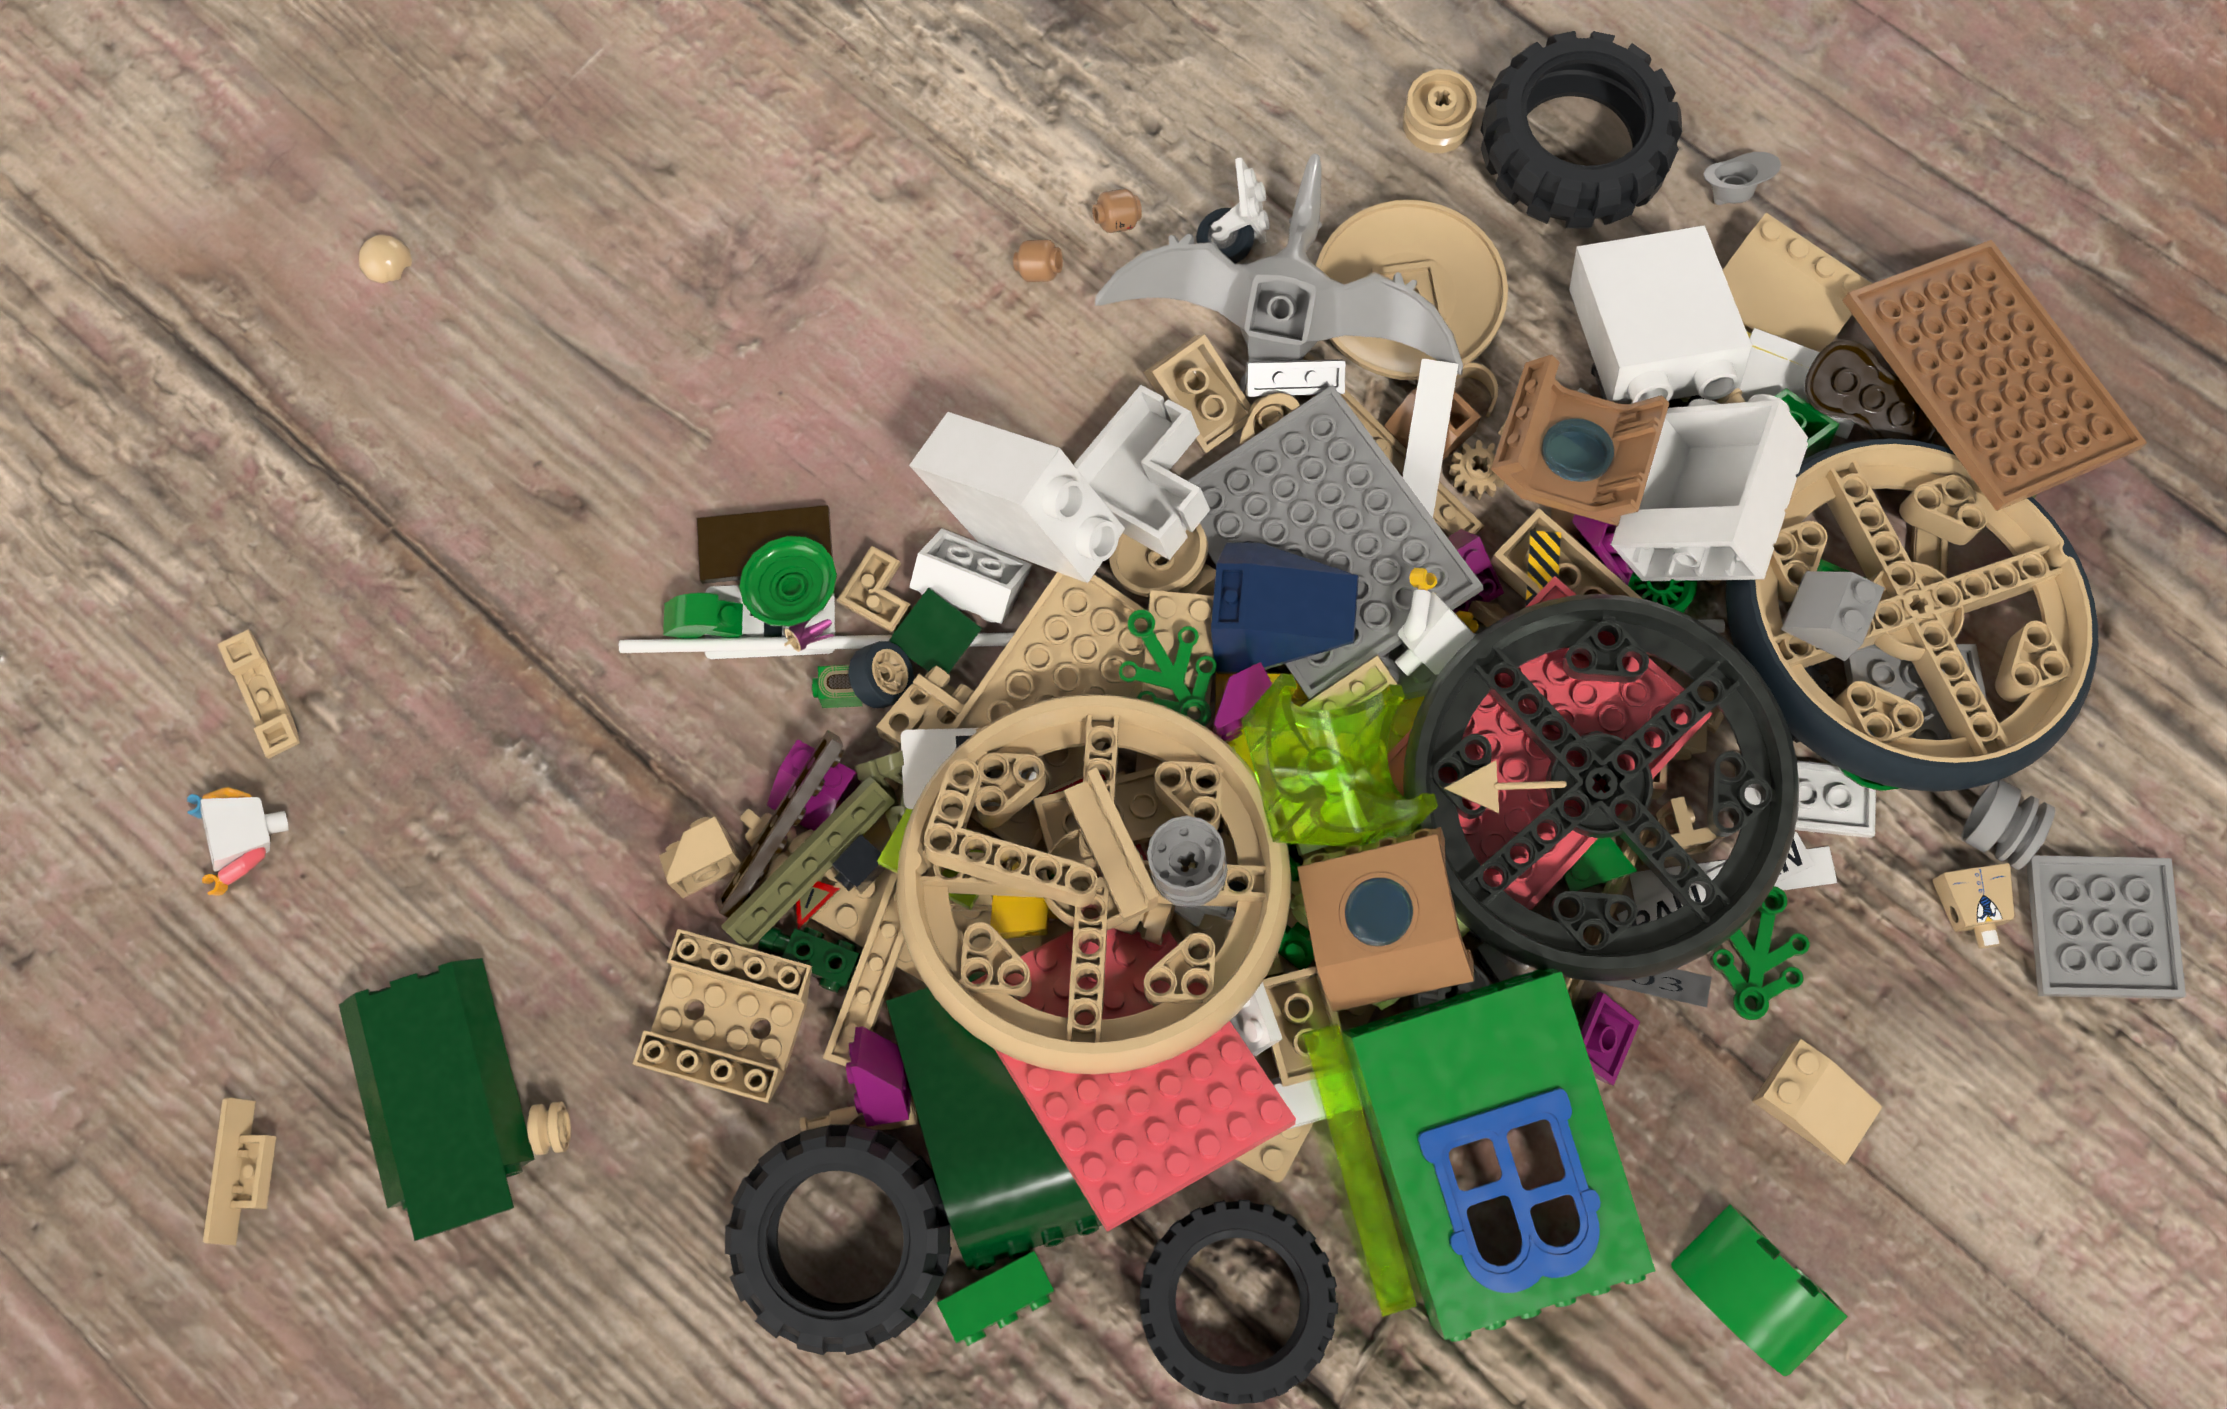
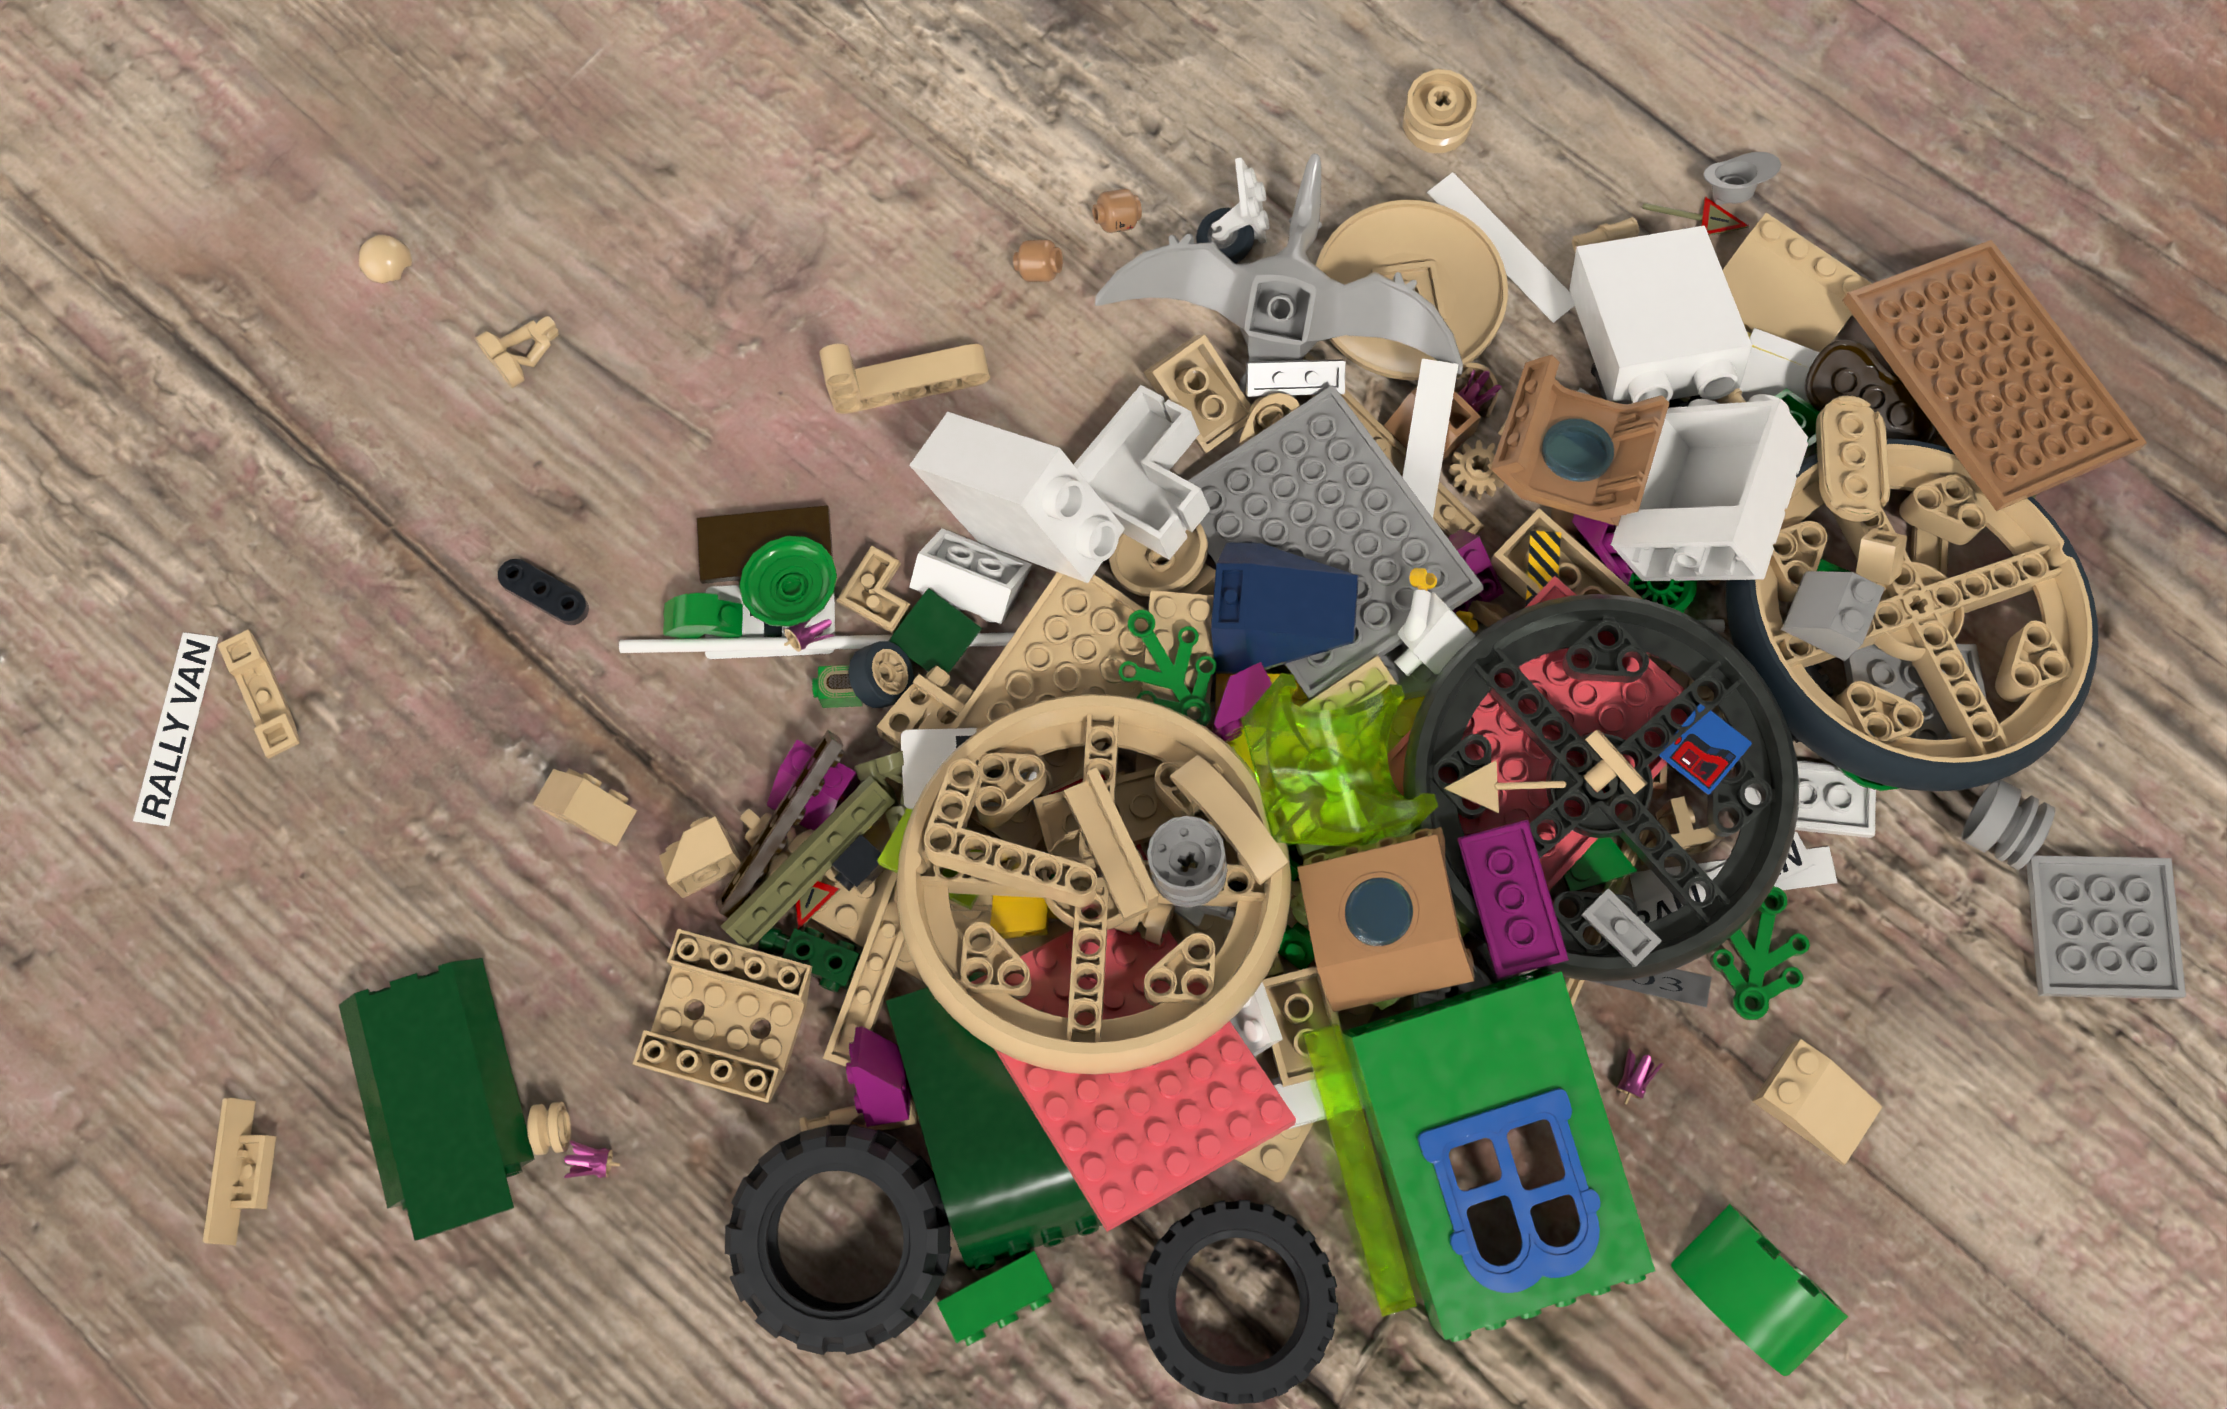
(175, 729): none -> white sticker
(235, 833): white torso -> none
(508, 364): none -> tan piece
(549, 602): none -> black plate
(582, 803): none -> tan brick
(589, 1161): none -> flat silver piece
(899, 379): none -> tan beam
(1231, 817): none -> tan slope
(1471, 395): none -> flat silver piece
(1512, 899): none -> magenta tile
(1518, 261): none -> white sticker
(1590, 70): black tyre -> none
(1605, 232): none -> tan pin
(1607, 1035): magenta slope -> none
(1611, 765): none -> tan tile
(1621, 927): none -> light grey plate
(1635, 1084): none -> flat silver piece
(1706, 750): none -> sticker
(1713, 217): none -> olive piece
(1852, 459): none -> tan tile
(1881, 556): none -> tan panel
(1978, 900): tan torso -> none

